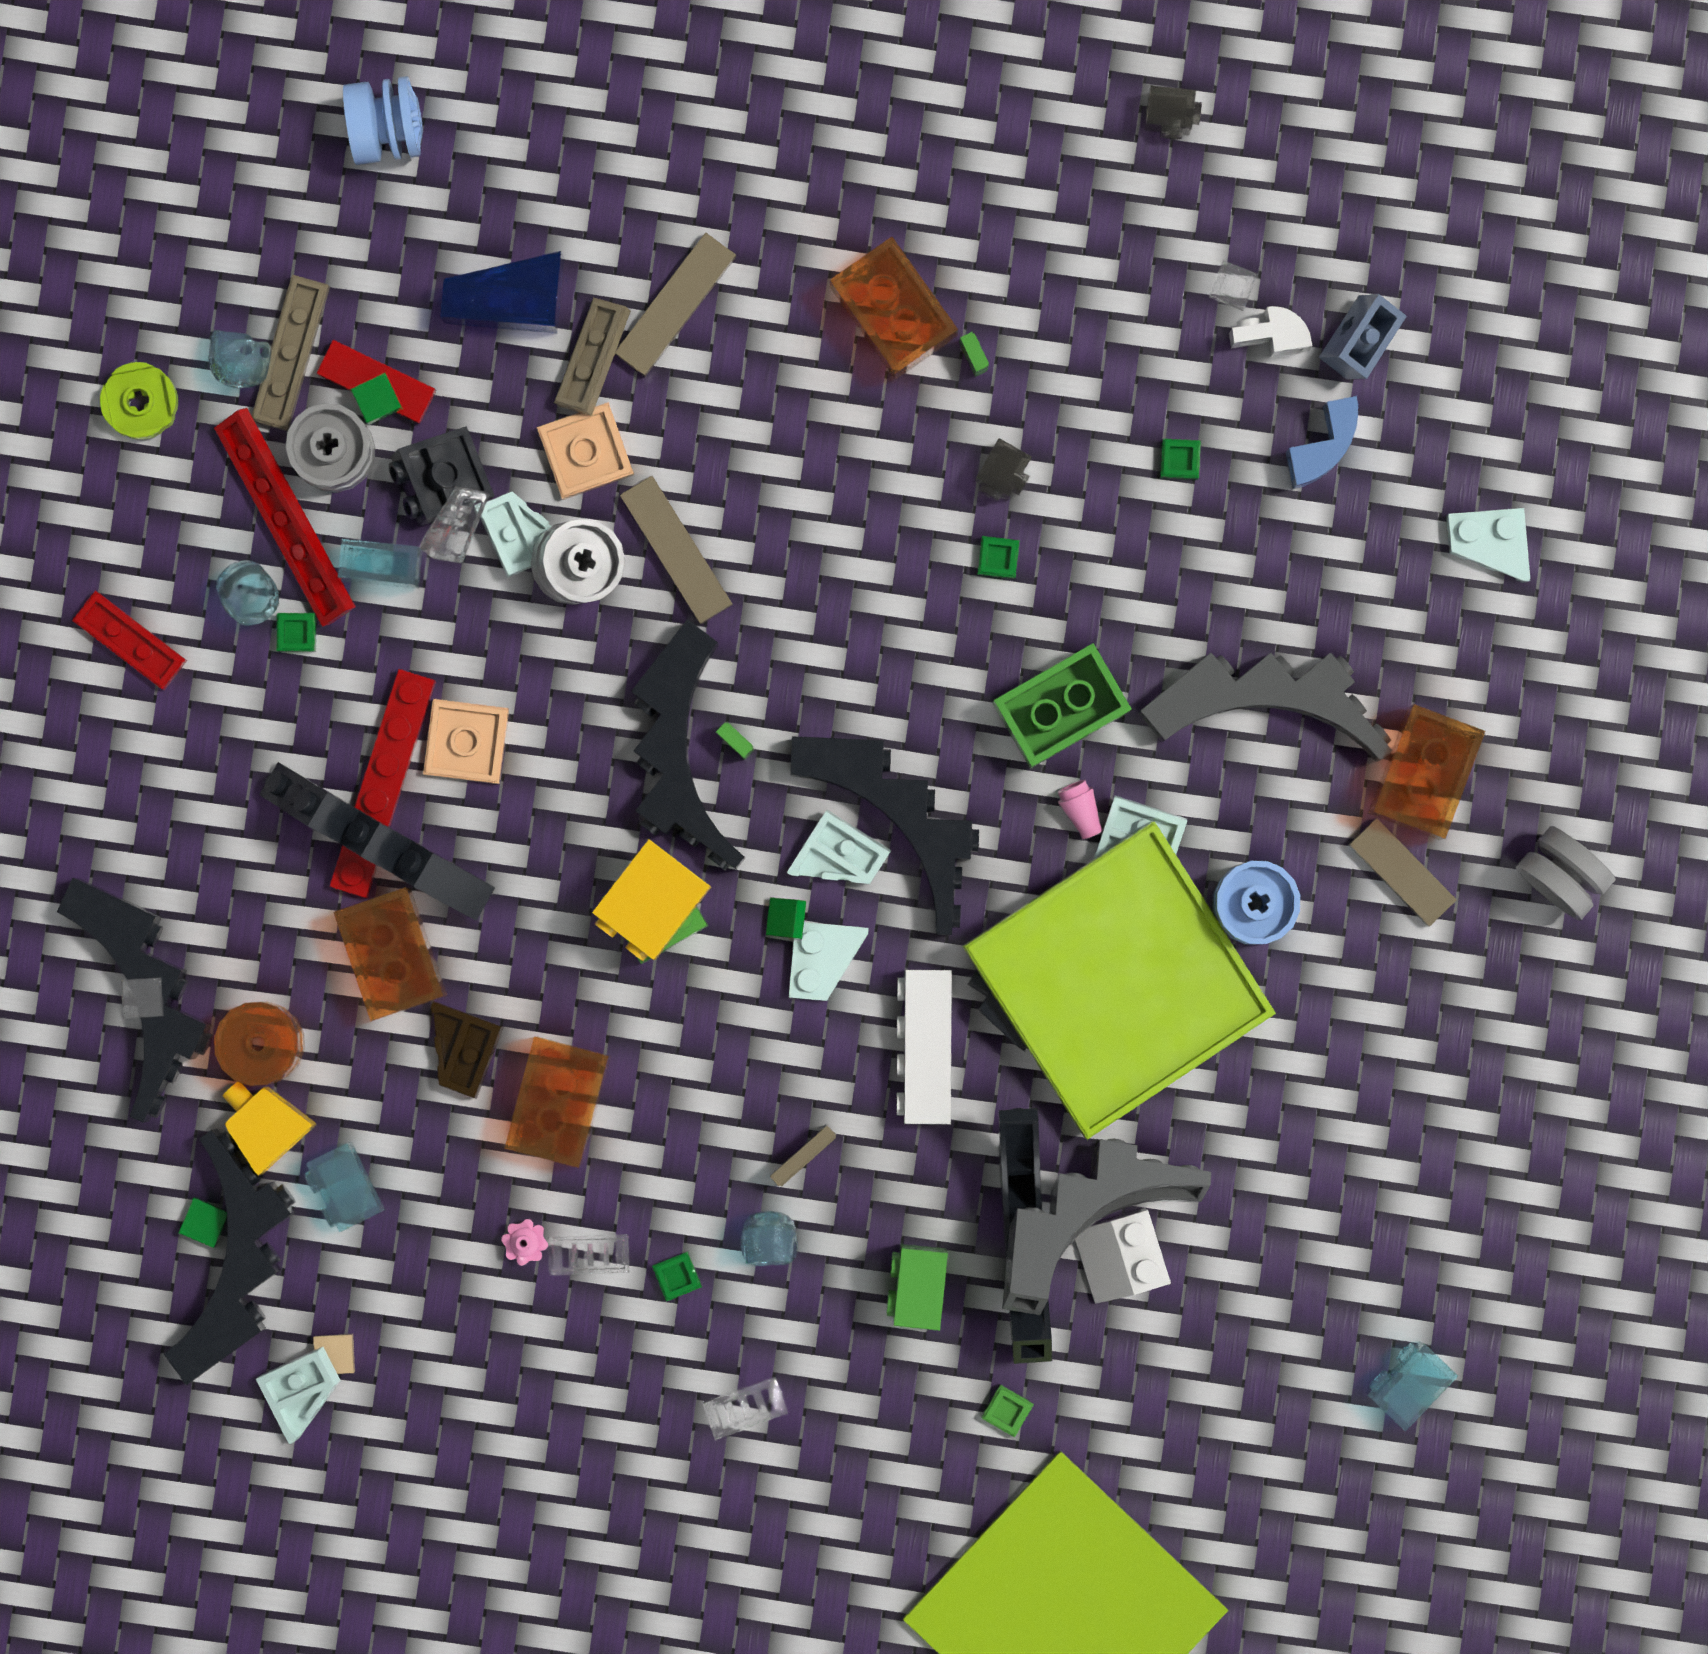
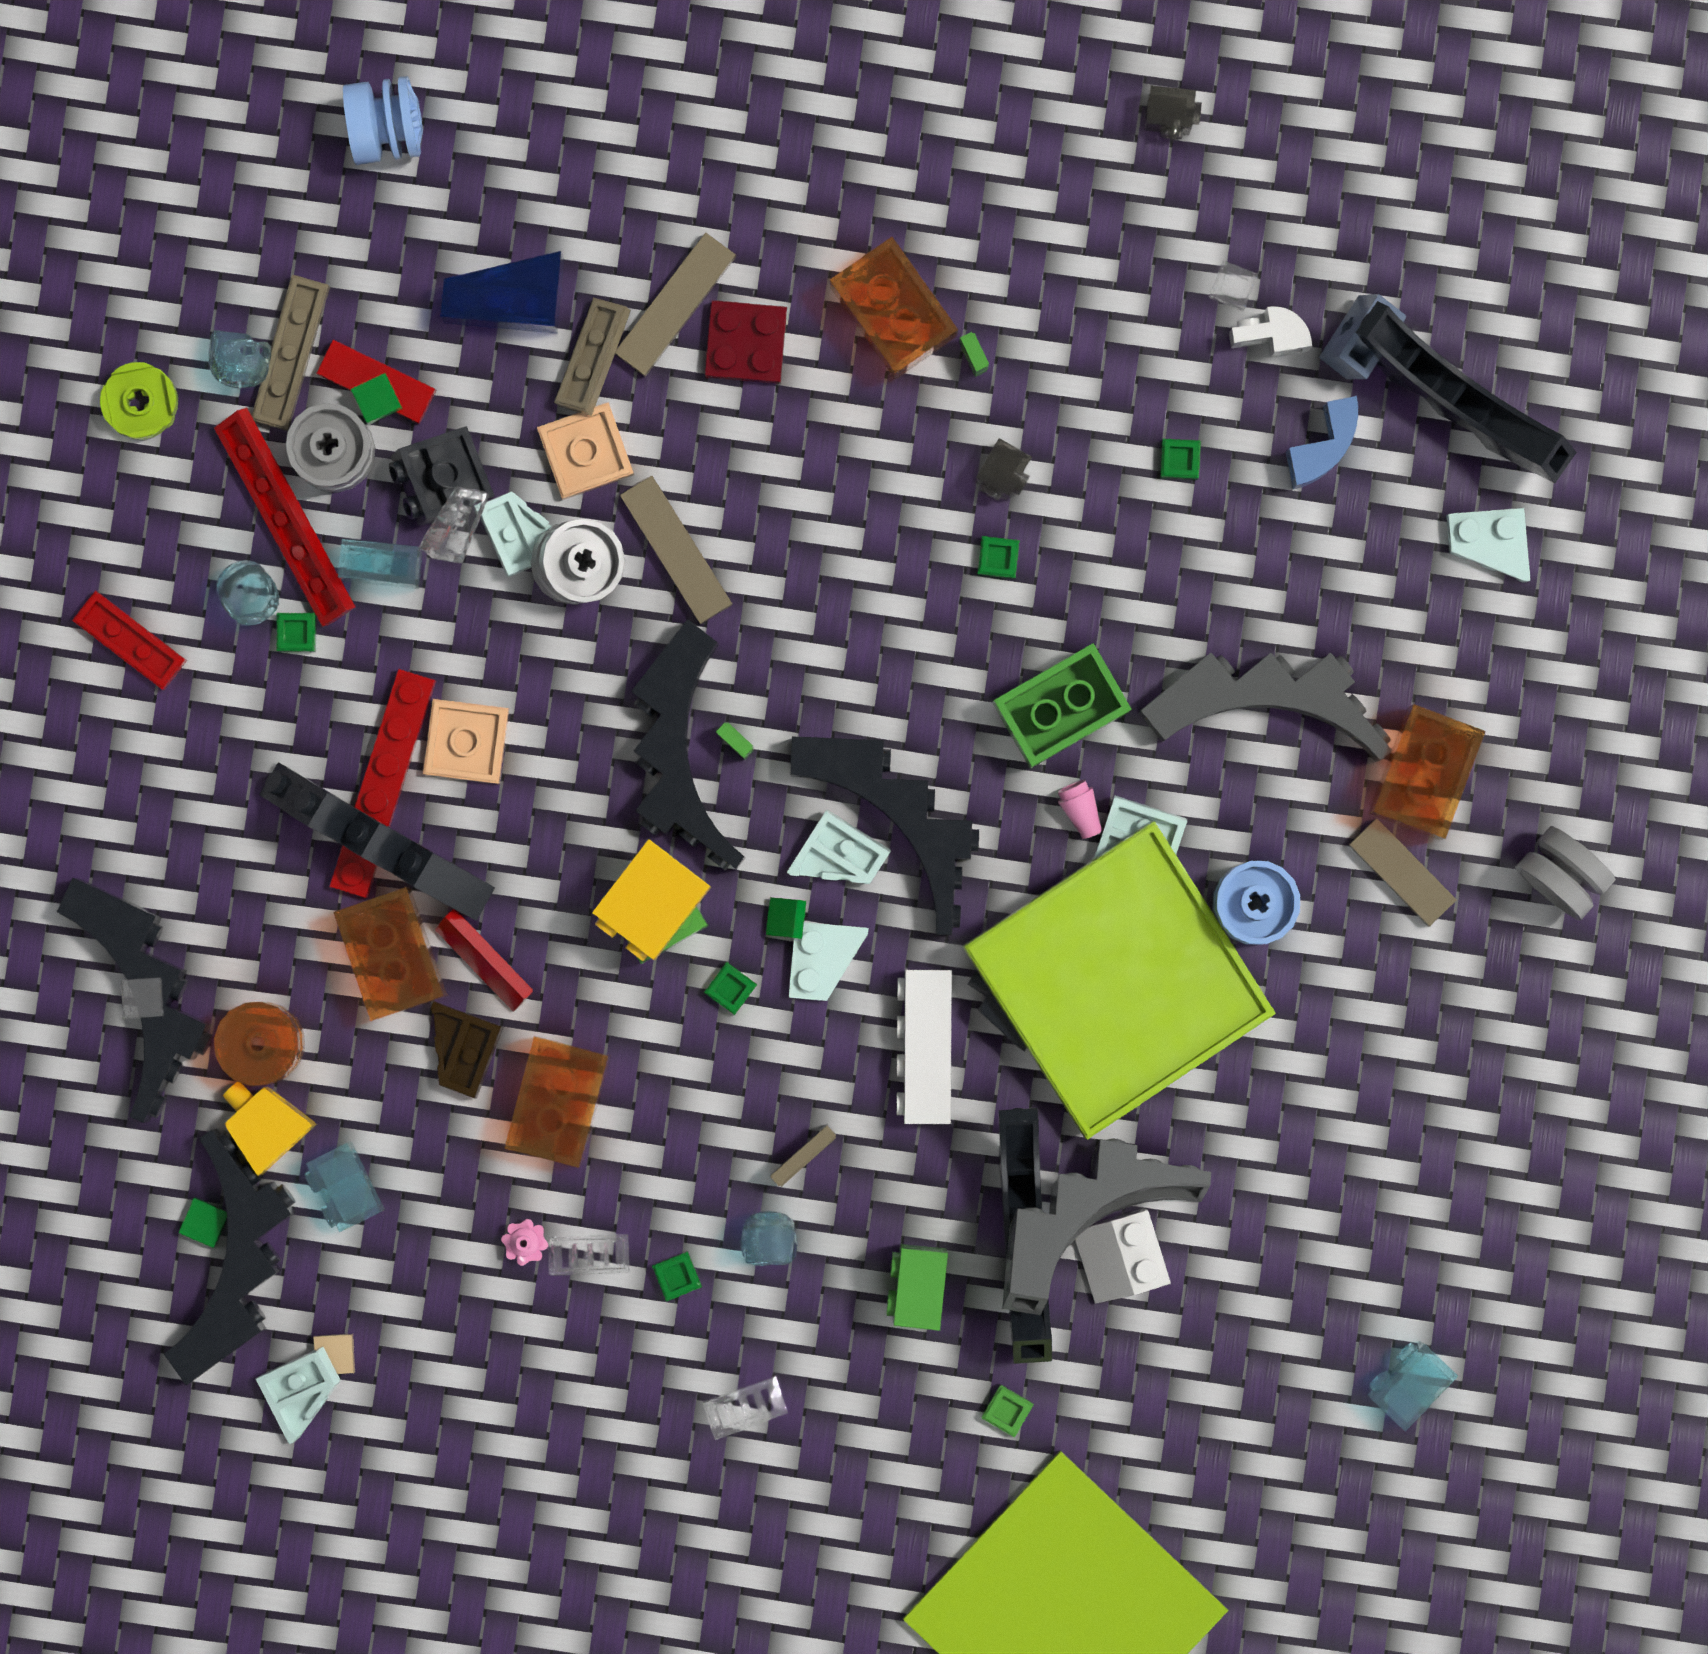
(484, 960): none -> red tile
(730, 988): none -> green tile
(746, 342): none -> dark red plate
(1460, 399): none -> black arch

